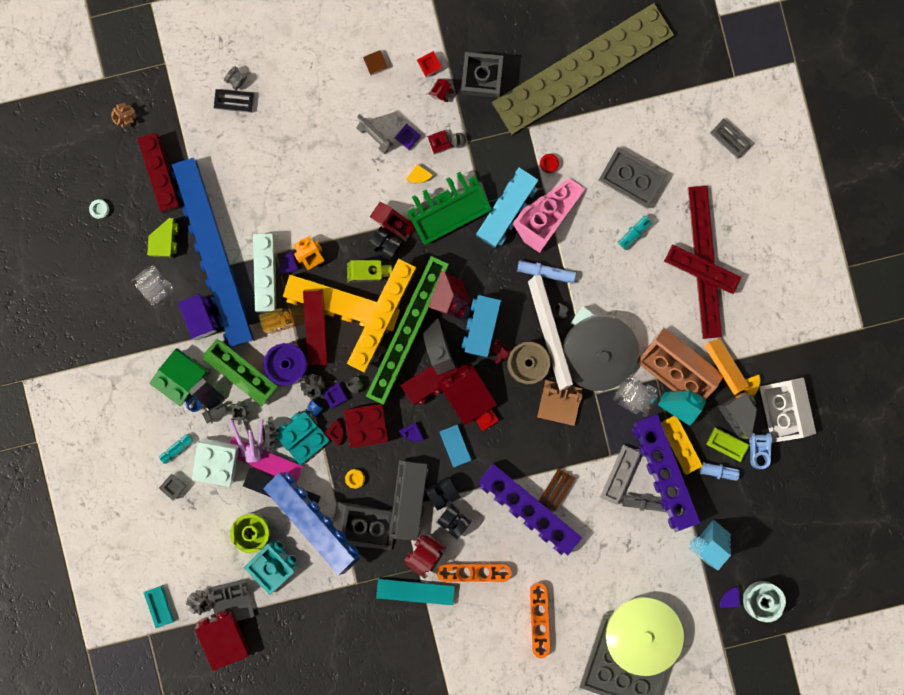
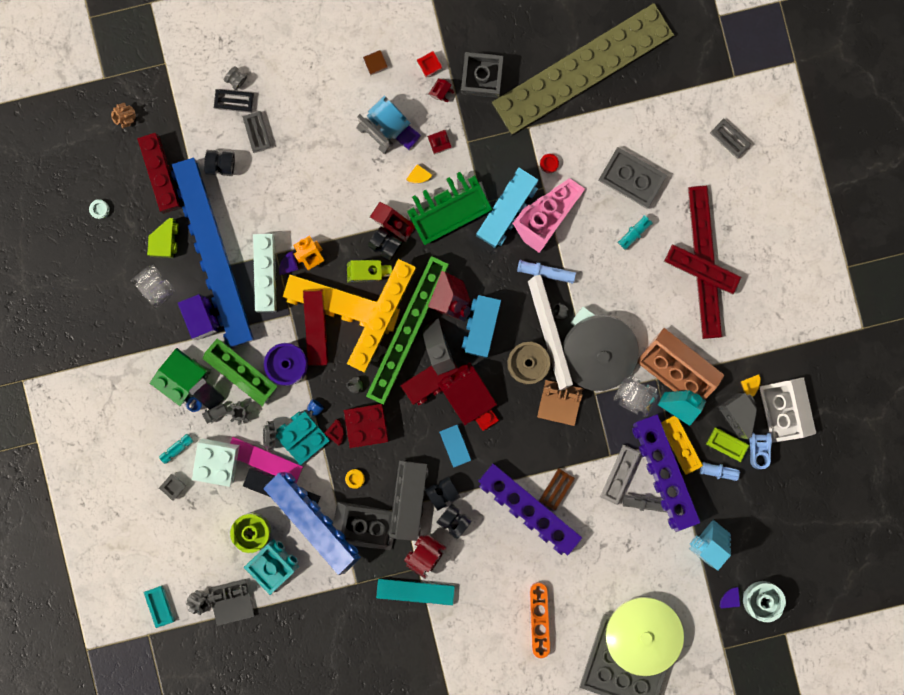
(219, 162): none -> black wheel
(222, 639): dark red brick -> none
(252, 452): lavender plant -> none
(261, 147): none -> dark grey tile
(275, 320): clear yellow brick -> none
(312, 386): dark grey gear -> none
(335, 395): dark purple tile -> none
(388, 118): none -> dark azure brick
(412, 433): dark purple tile -> none
(454, 140): dark grey hinge -> none
(474, 577): orange beam -> none
(500, 349): dark red tile -> none
(727, 366): light orange tile -> none

